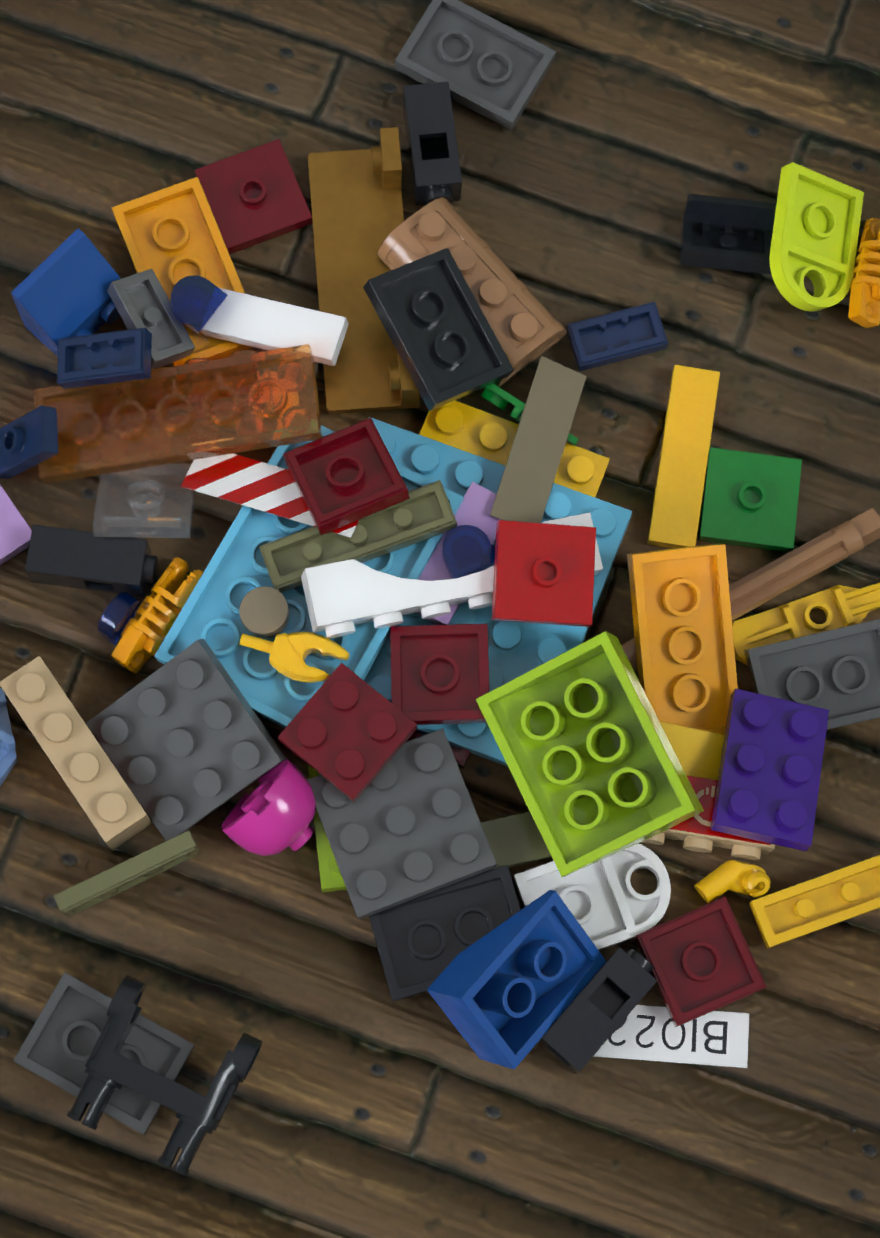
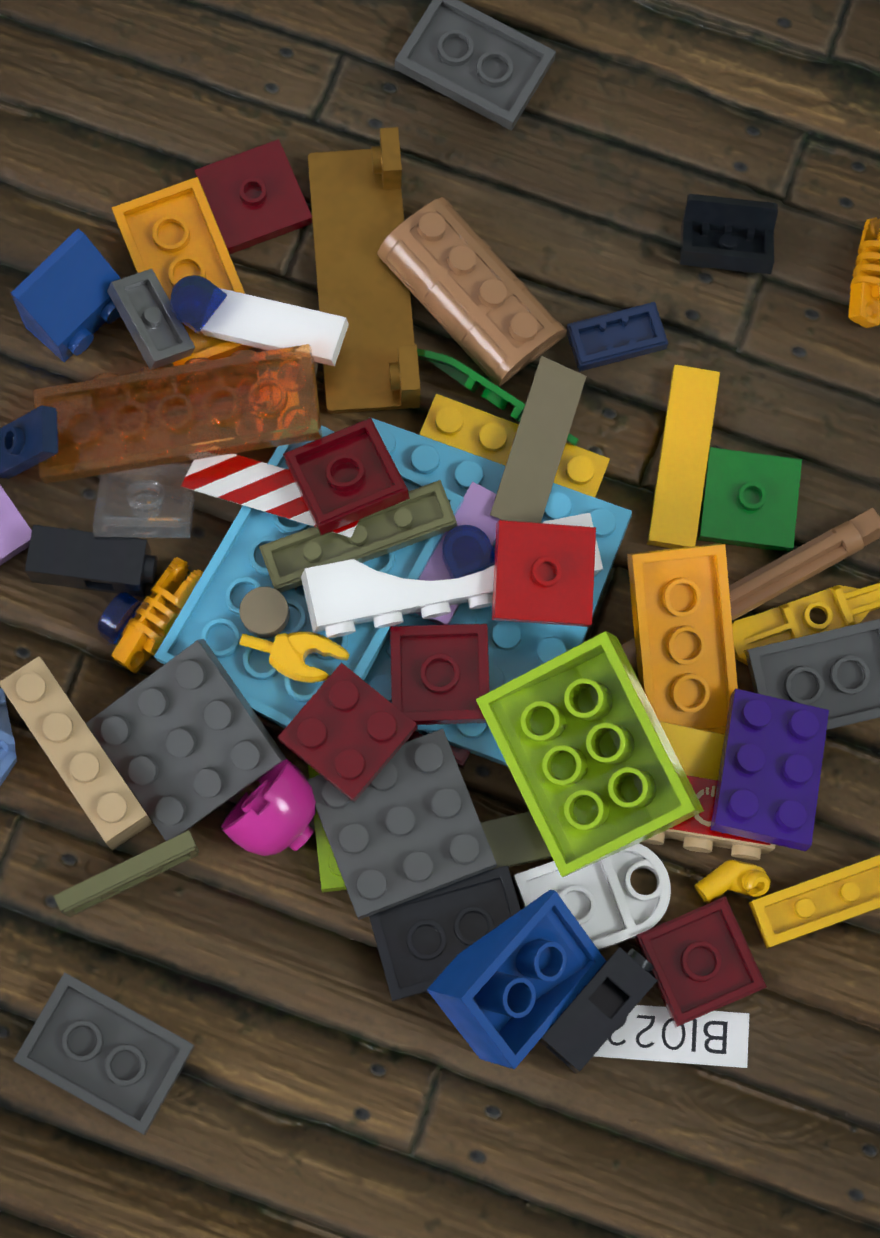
(104, 358): dark blue plate -> none
(111, 1070): black connector -> none
(432, 142): black brick -> none
(438, 328): black plate -> none
(814, 237): neon yellow plate -> none

